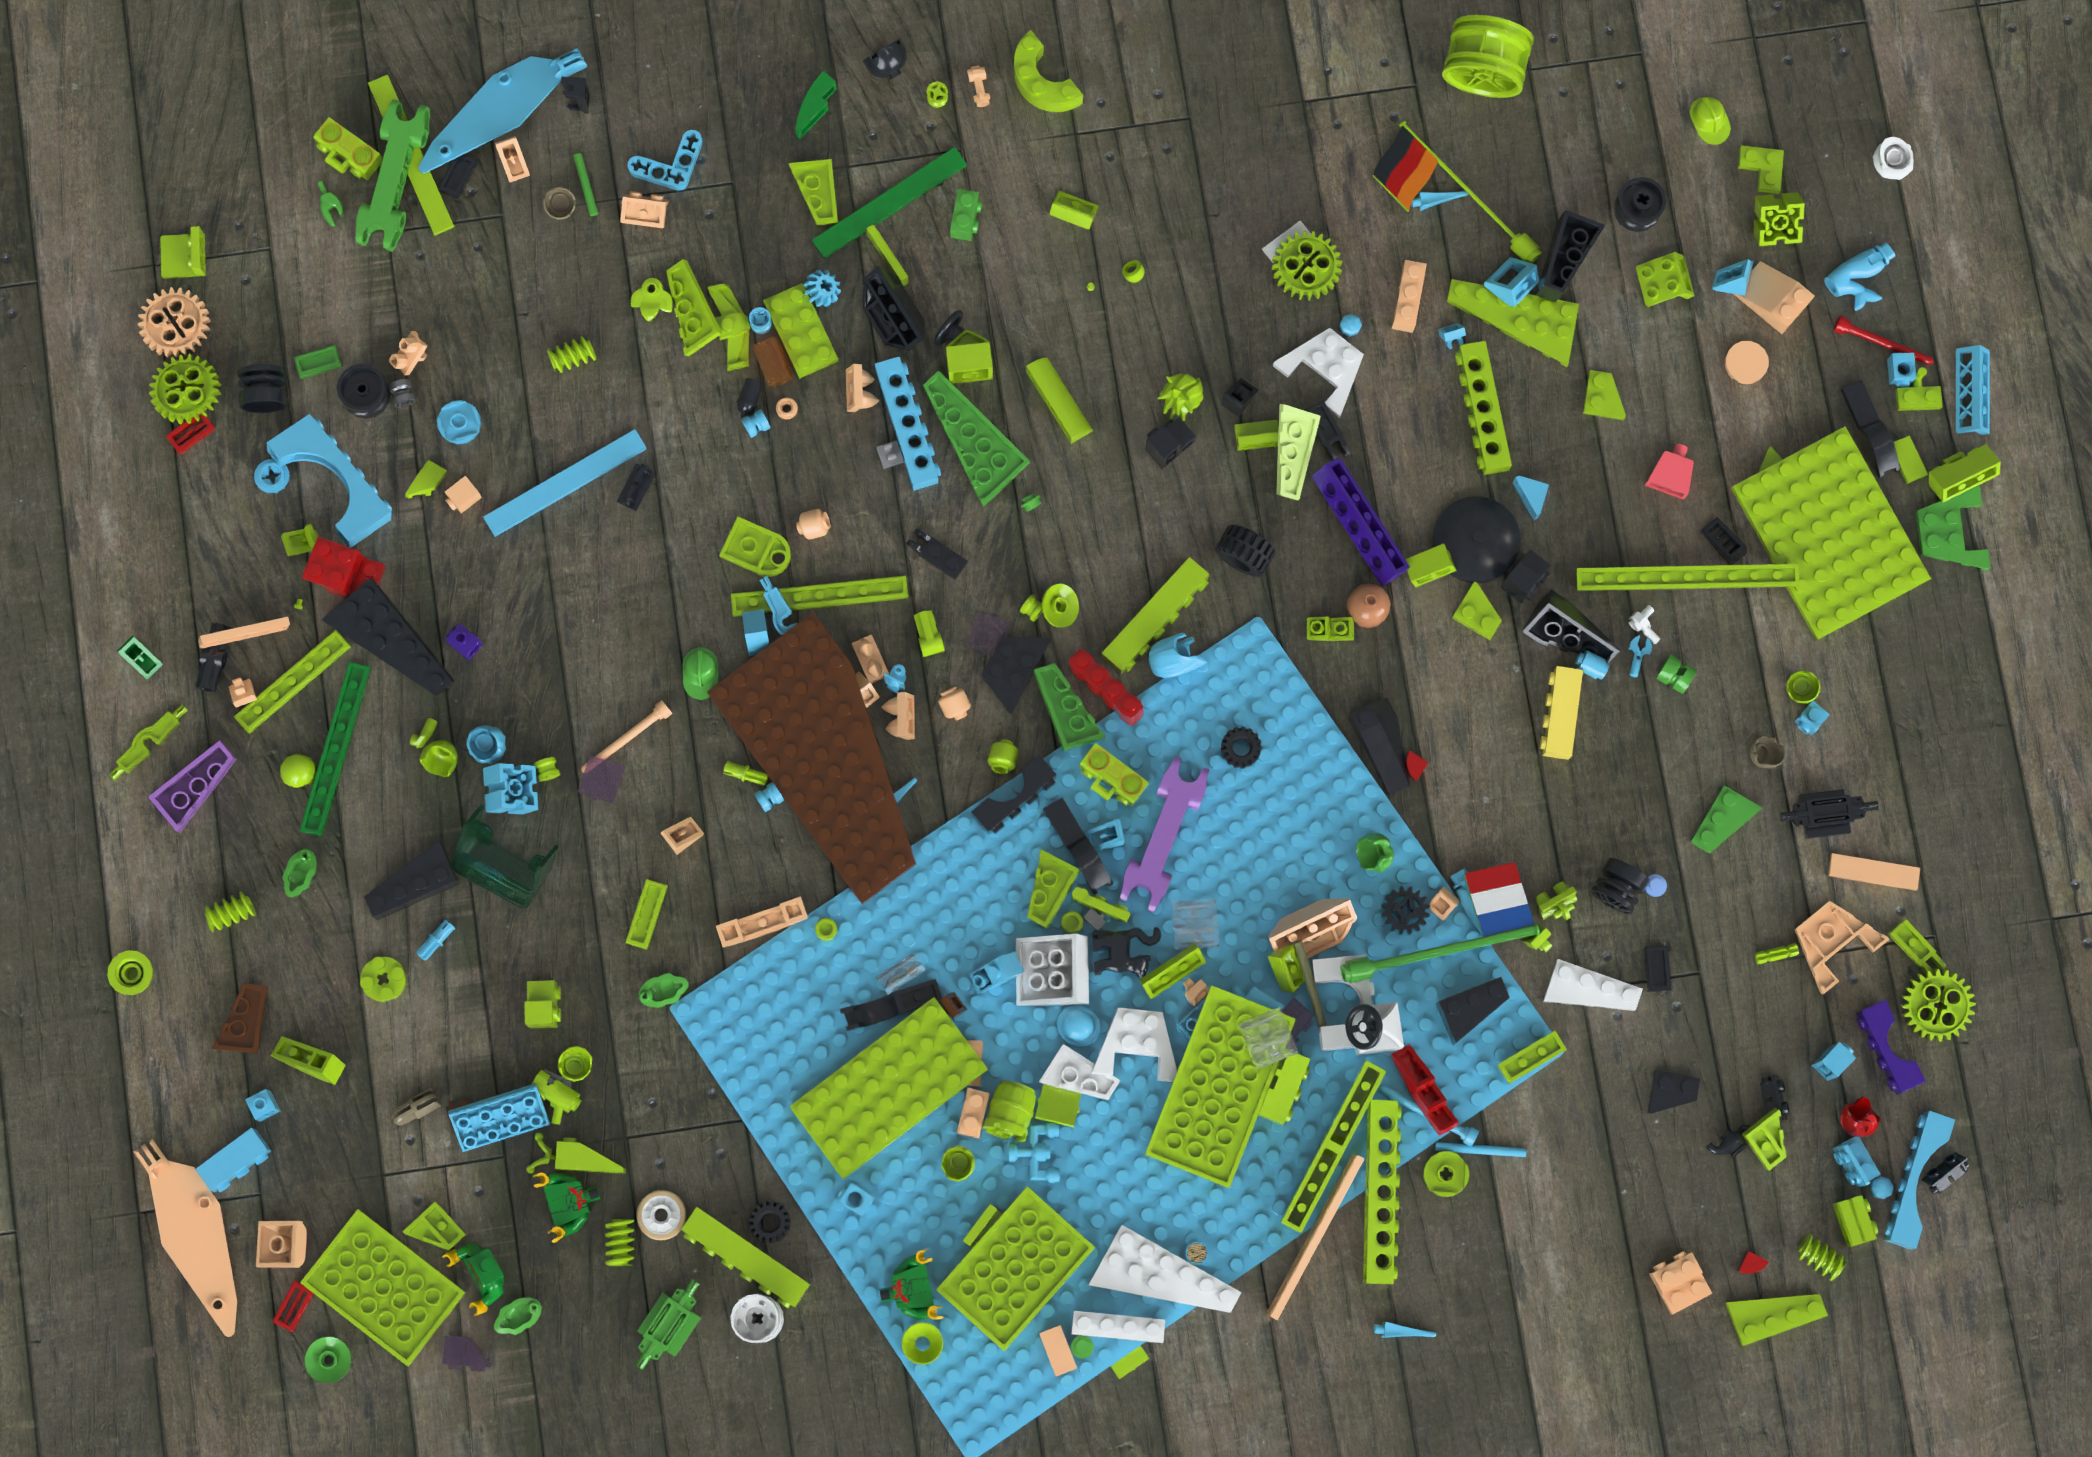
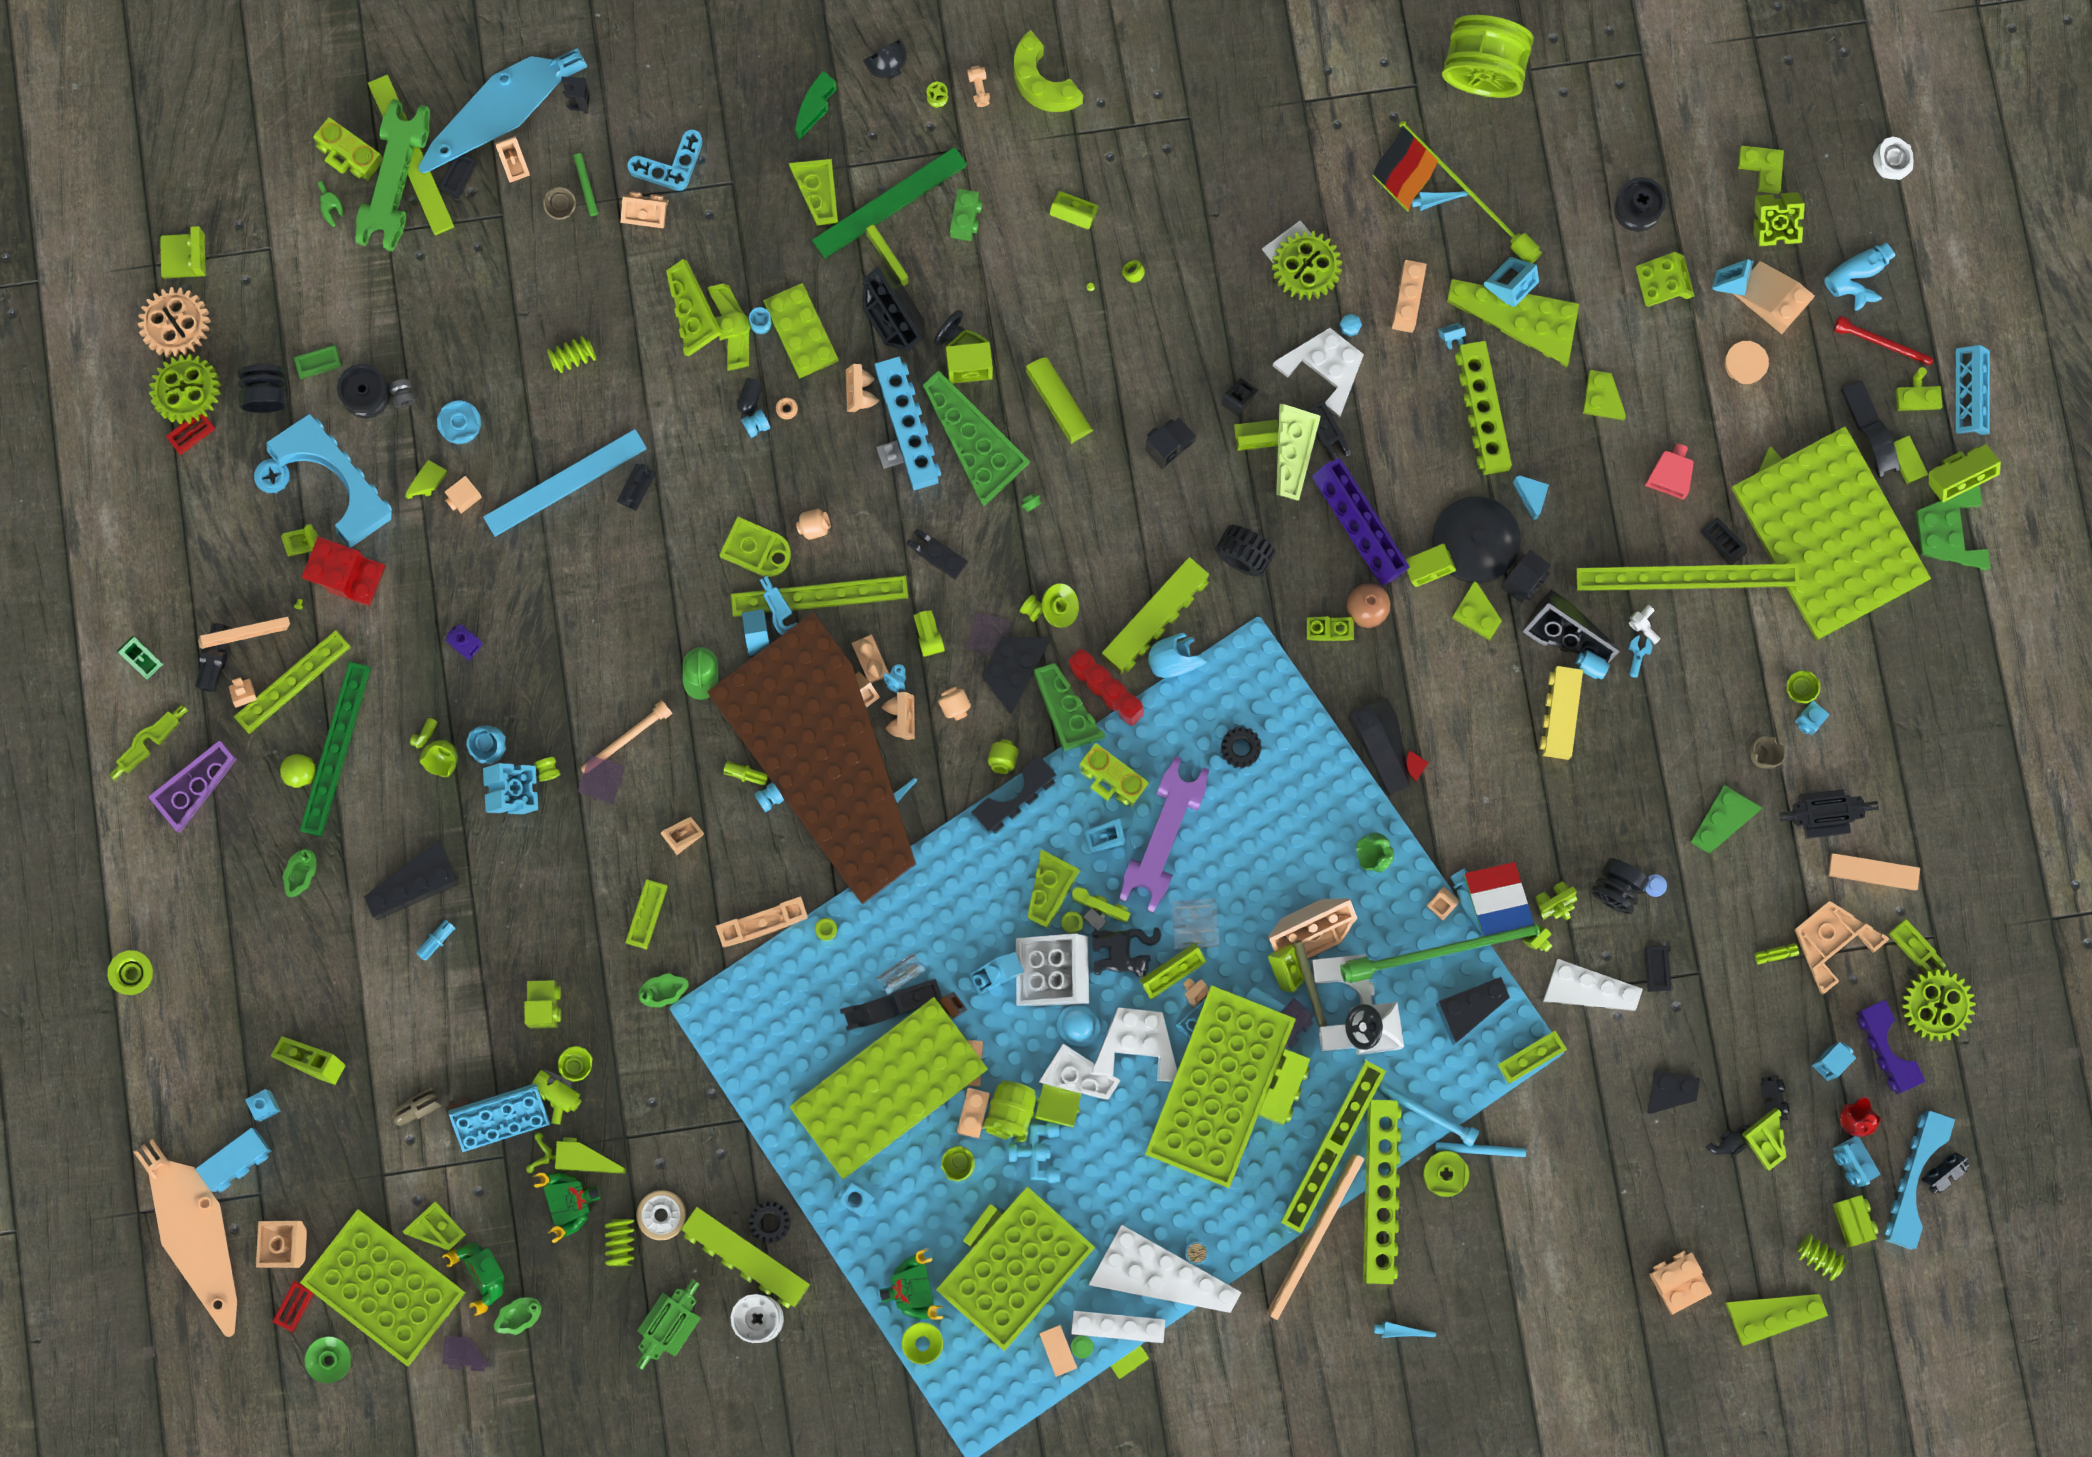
(229, 912): lime piece -> none
(244, 1022): reddish brown wing -> none
(380, 628): black wing -> none
(386, 991): lime plate -> none
(411, 351): light nougat hips -> none
(498, 868): clear green windscreen -> none
(651, 302): lime plate -> none
(773, 362): clear orange hinge -> none
(817, 282): medium azure gear -> none
(1078, 845): black piece -> none
(1181, 394): lime hair -> none
(1268, 1038): clear slope -> none
(1394, 908): black gear -> none
(1423, 1089): red slope -> none
(1568, 249): black wedge -> none
(1676, 674): bright green wheel -> none
(1710, 120): lime piece -> none
(1752, 1263): red tile -> none
(1881, 1187): medium azure tile -> none
(1903, 360): medium azure brick -> none

